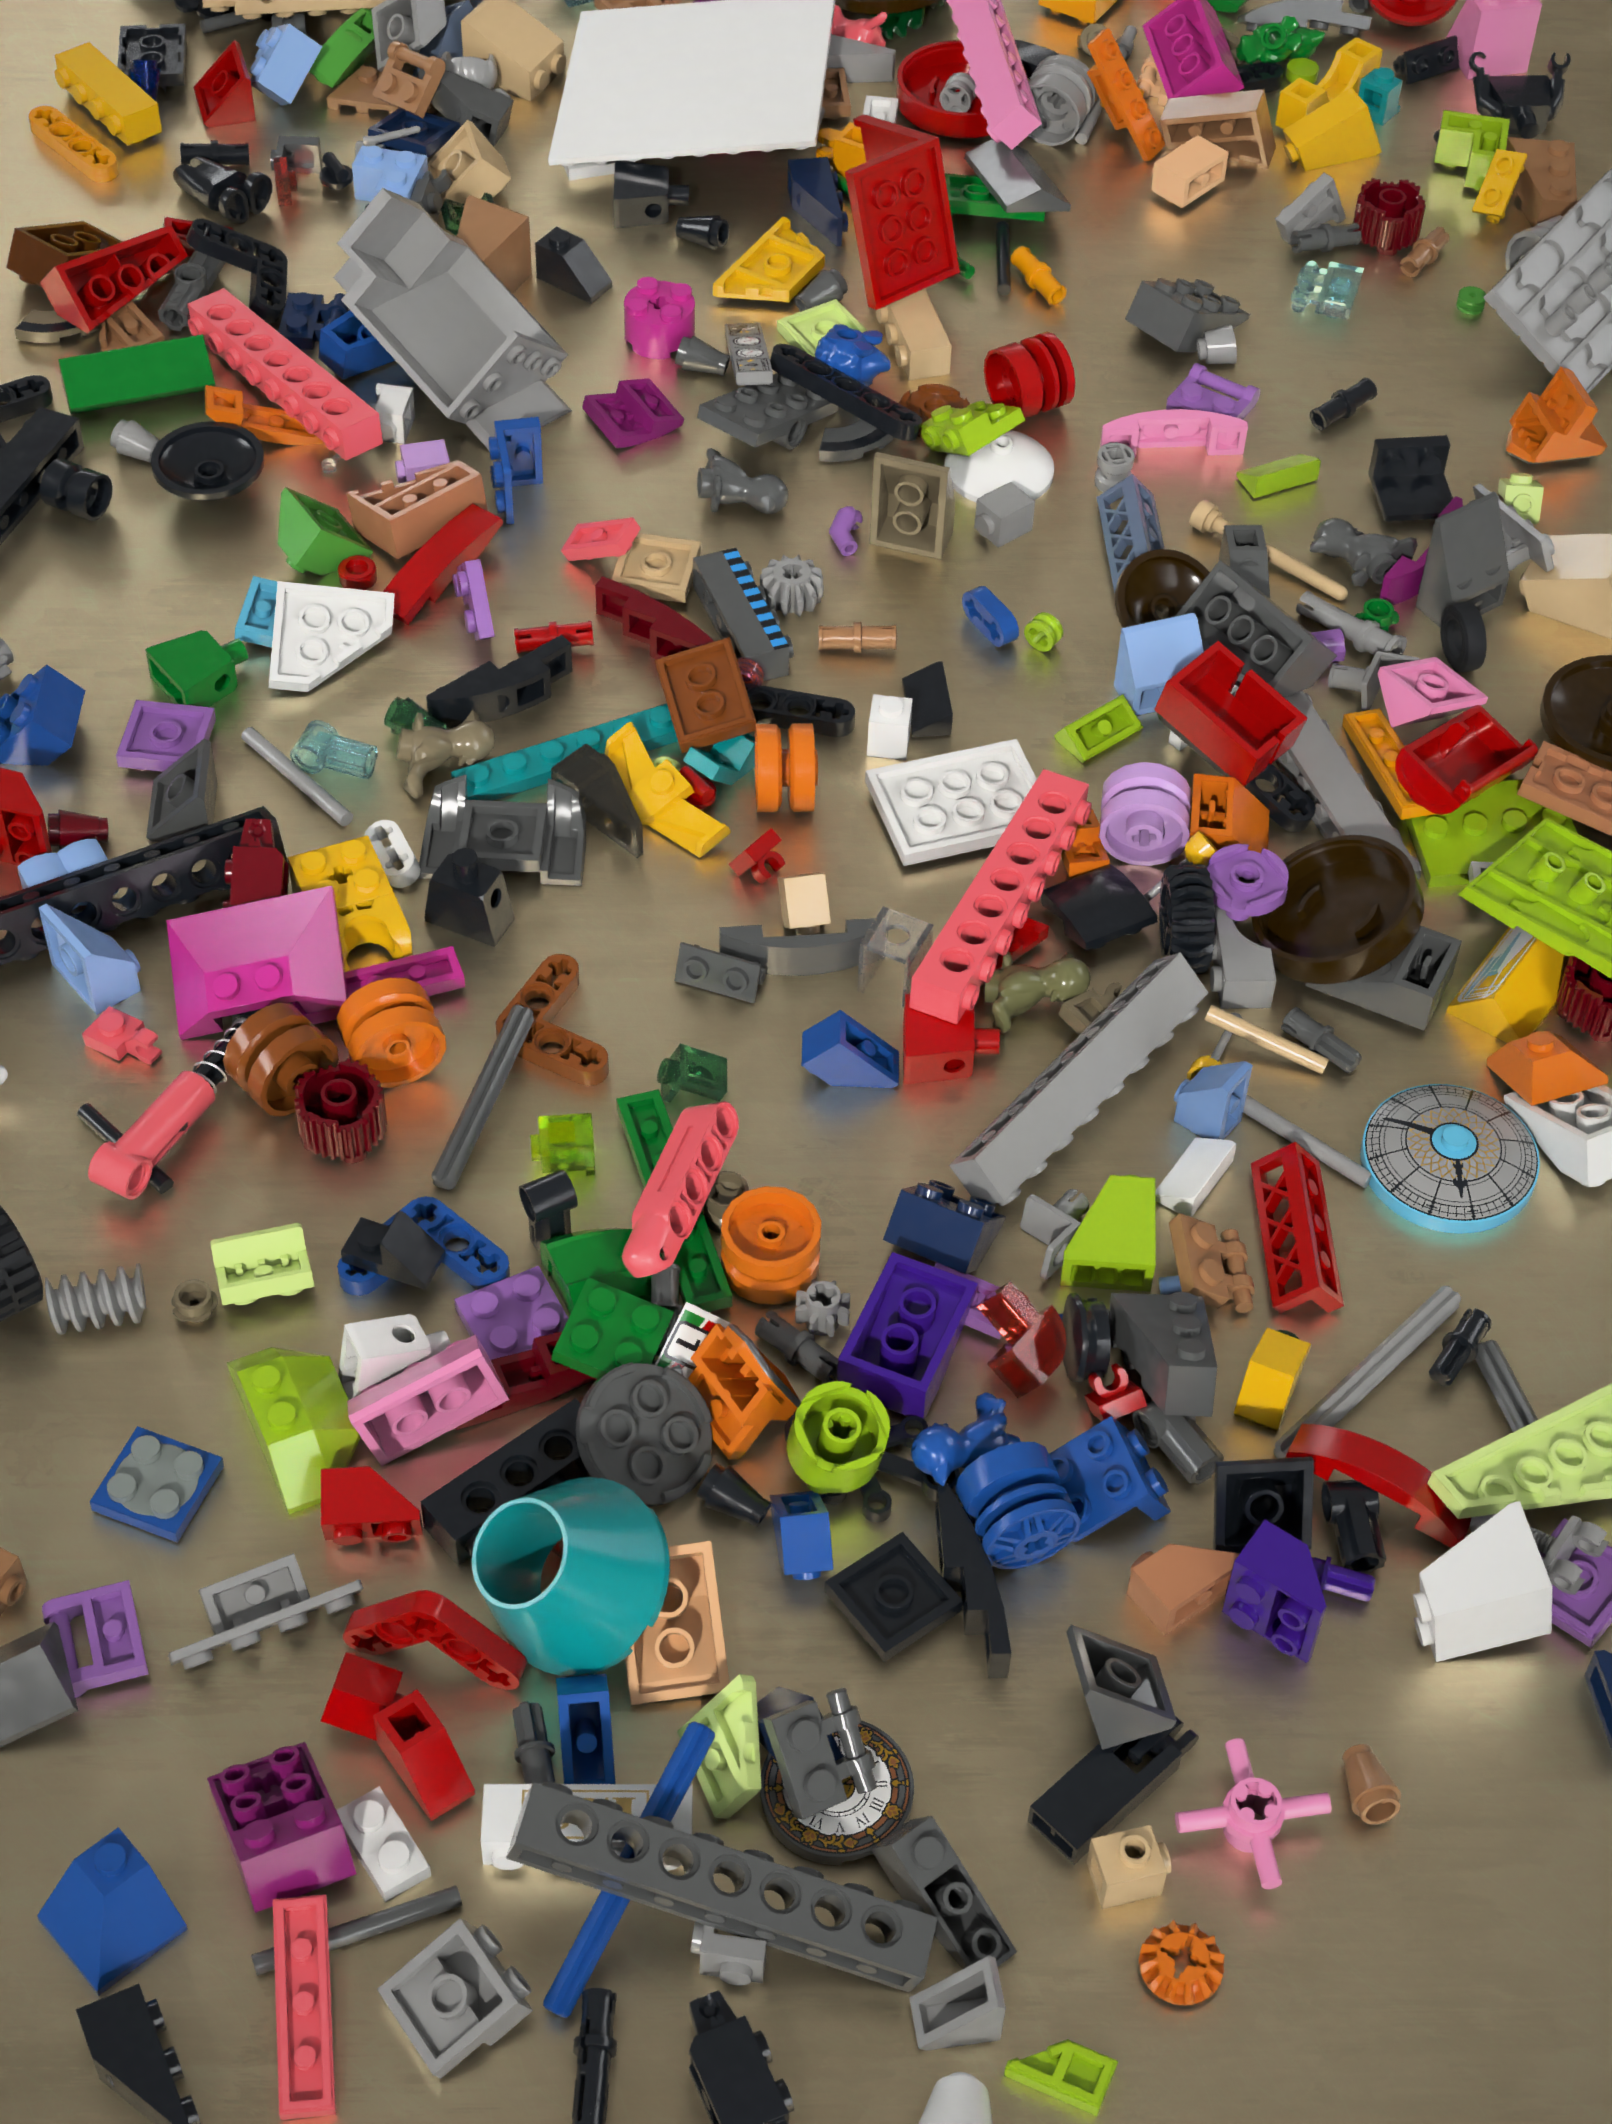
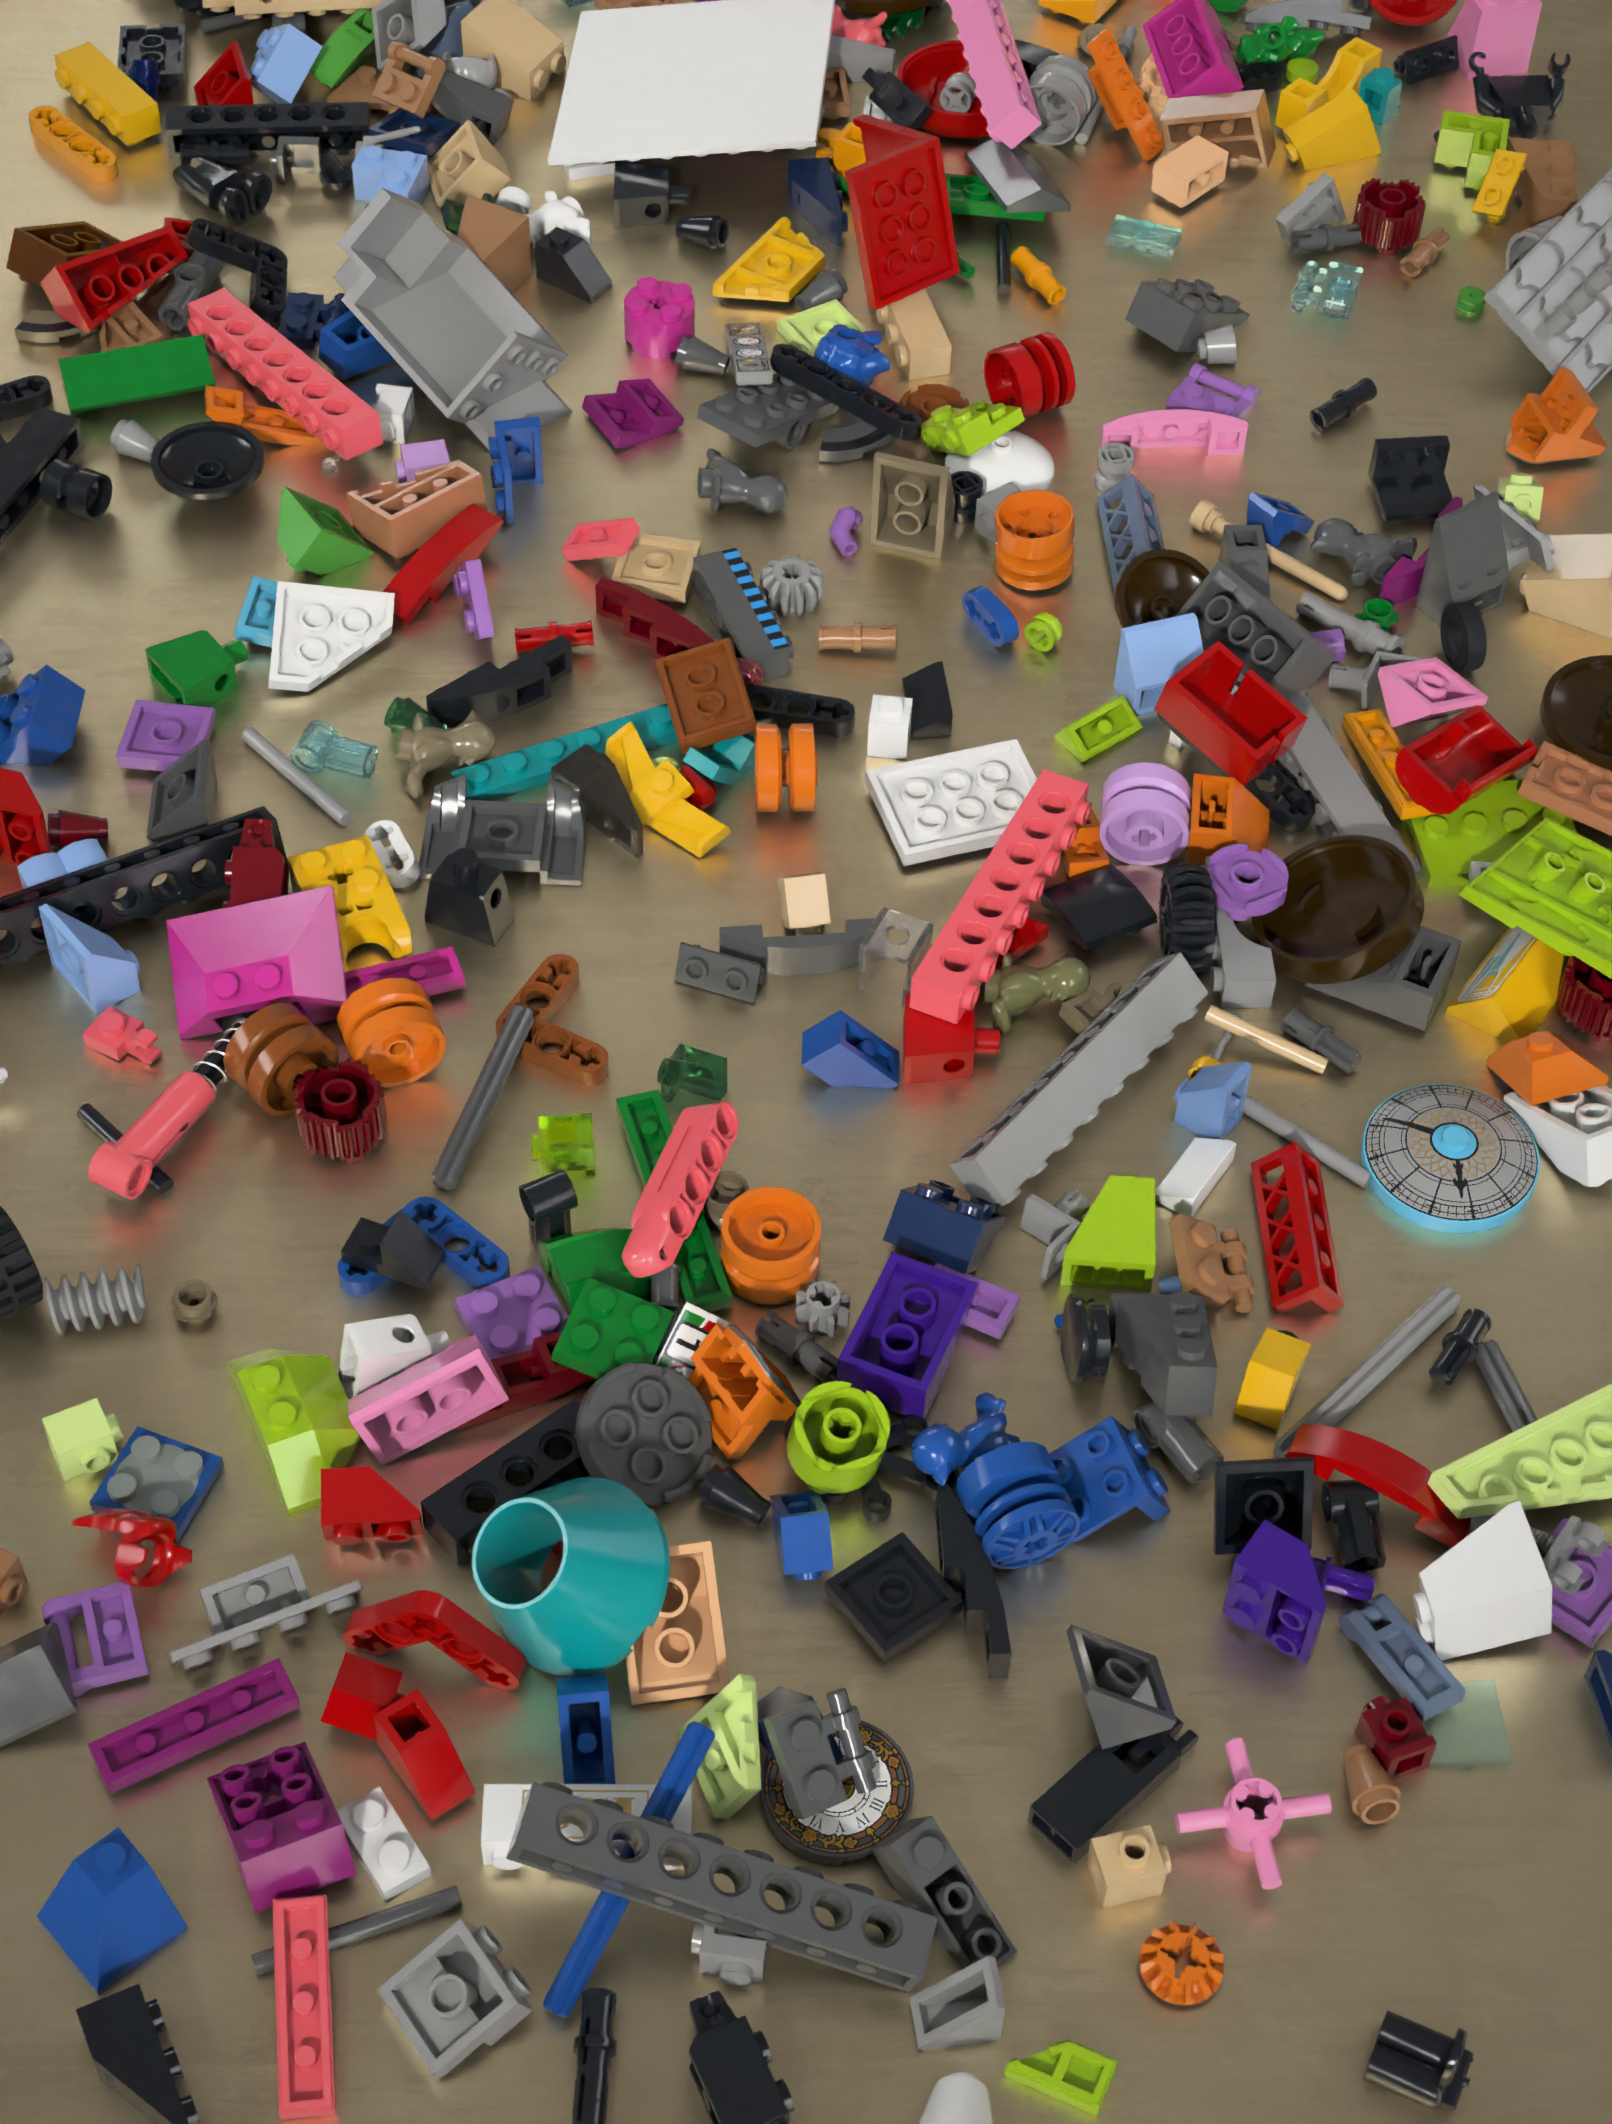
(82, 1438): none -> yellowish green brick
(130, 1555): none -> red hair
(194, 1726): none -> magenta plate
(261, 125): none -> black brick
(261, 1264): yellowish green bracket -> none
(285, 181): clear red plate -> none
(357, 572): red tile -> none
(428, 192): dark grey plate -> none
(514, 199): none -> white tile
(533, 1748): dark grey axle -> none
(559, 213): none -> white animal
(757, 855): red tile -> none
(896, 99): none -> black hinge
(967, 489): none -> black wheel
(1033, 1339): clear red brick -> none
(1034, 539): none -> orange wheel
(1115, 1399): red tile -> none
(1144, 236): none -> clear light blue plate
(1179, 1582): nougat slope -> none
(1197, 850): yellow hinge -> none
(1276, 517): none -> blue slope
(1280, 475): lime slope -> none
(1398, 1750): none -> dark red brick
(1402, 1657): none -> sand blue plate
(1419, 2062): none -> black piece
(1470, 1730): none -> clear light blue piece

